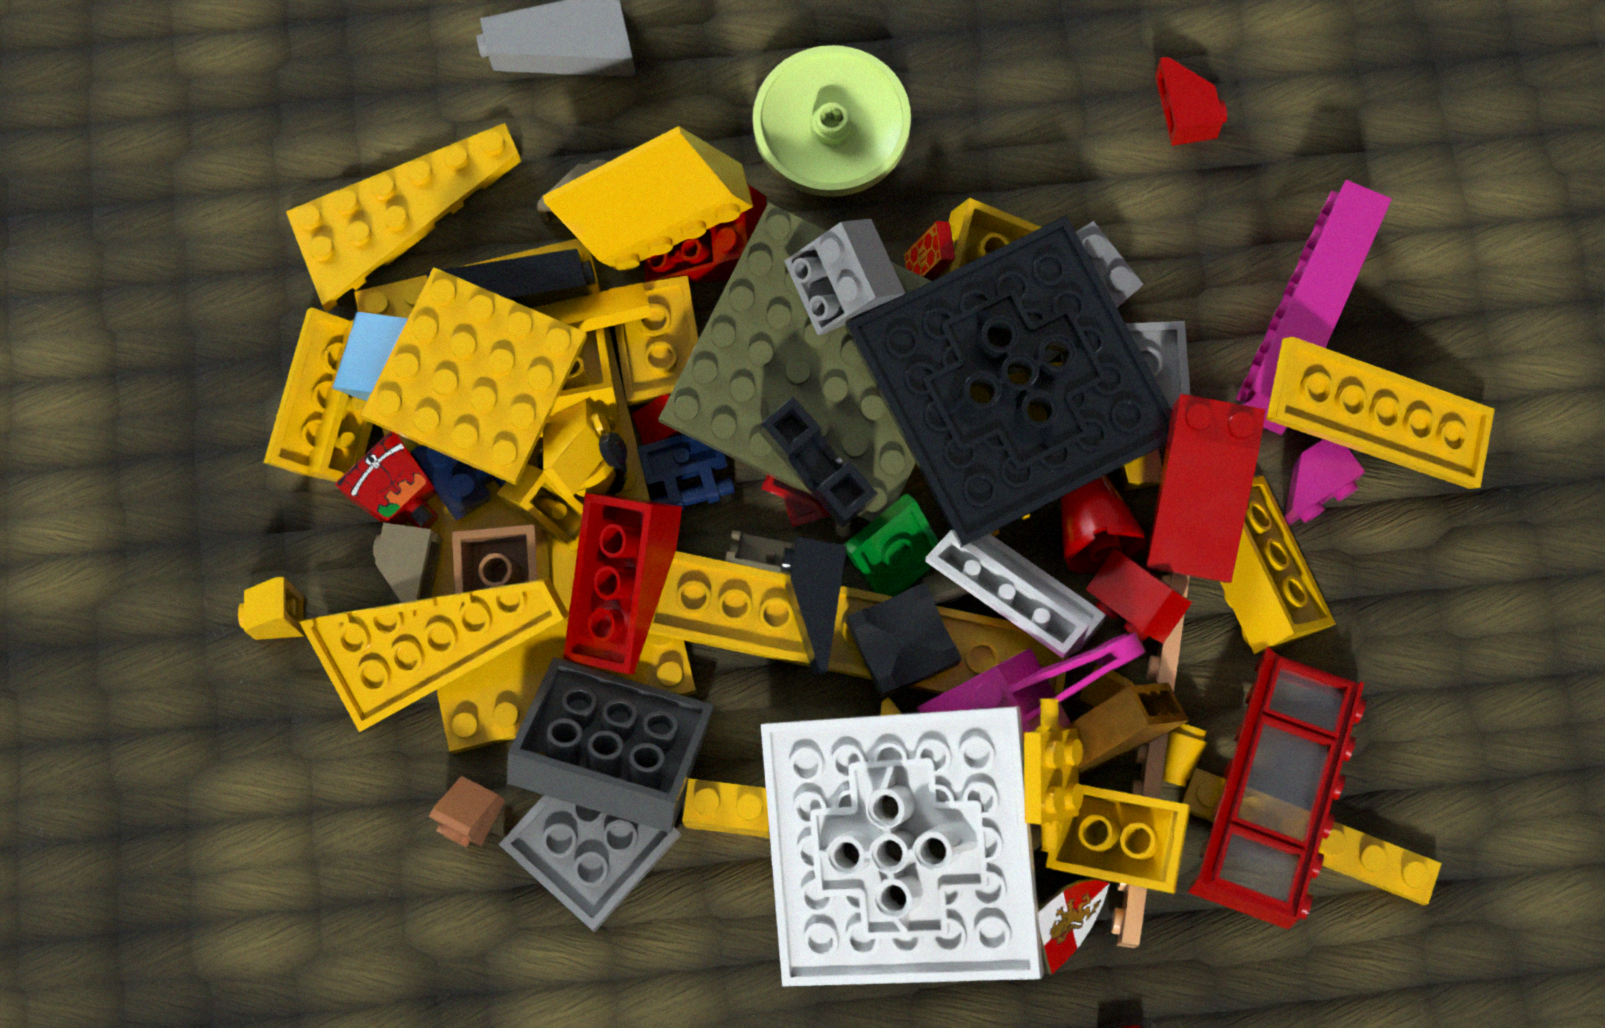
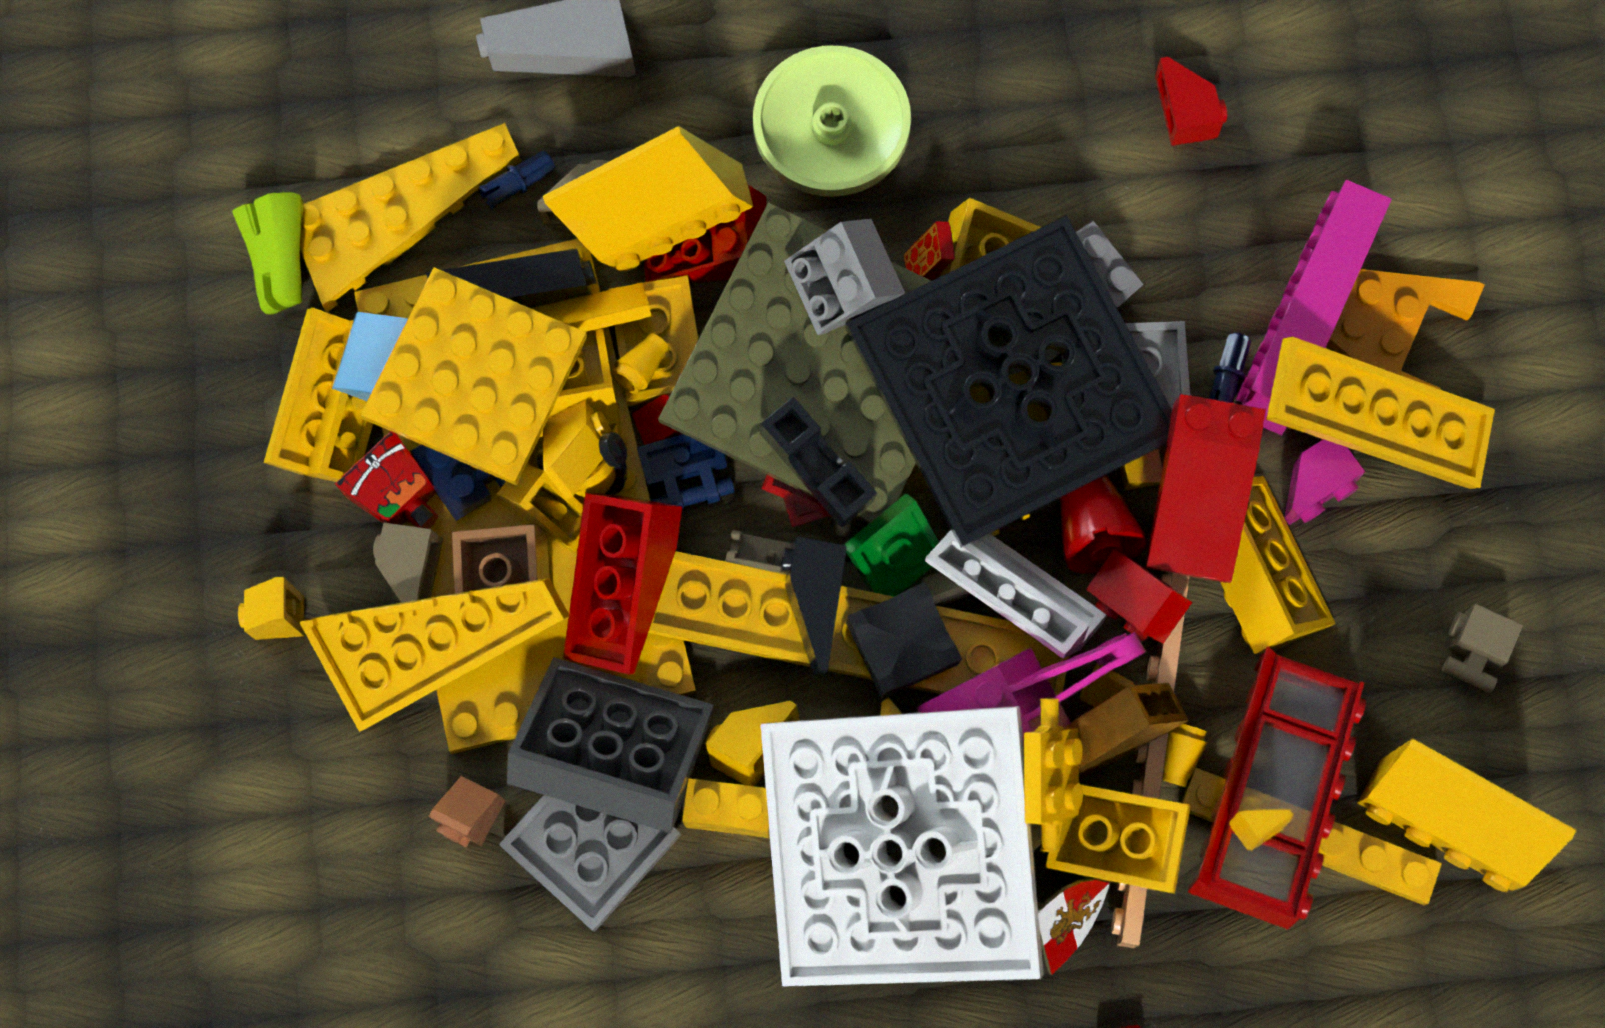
(273, 243): none -> lime piece
(517, 179): none -> dark blue axle
(638, 365): none -> yellow cone
(737, 742): none -> yellow slope
(1231, 368): none -> dark blue axle
(1258, 826): none -> yellow slope
(1387, 313): none -> light orange wing
(1463, 816): none -> yellow slope
(1483, 641): none -> dark tan brick

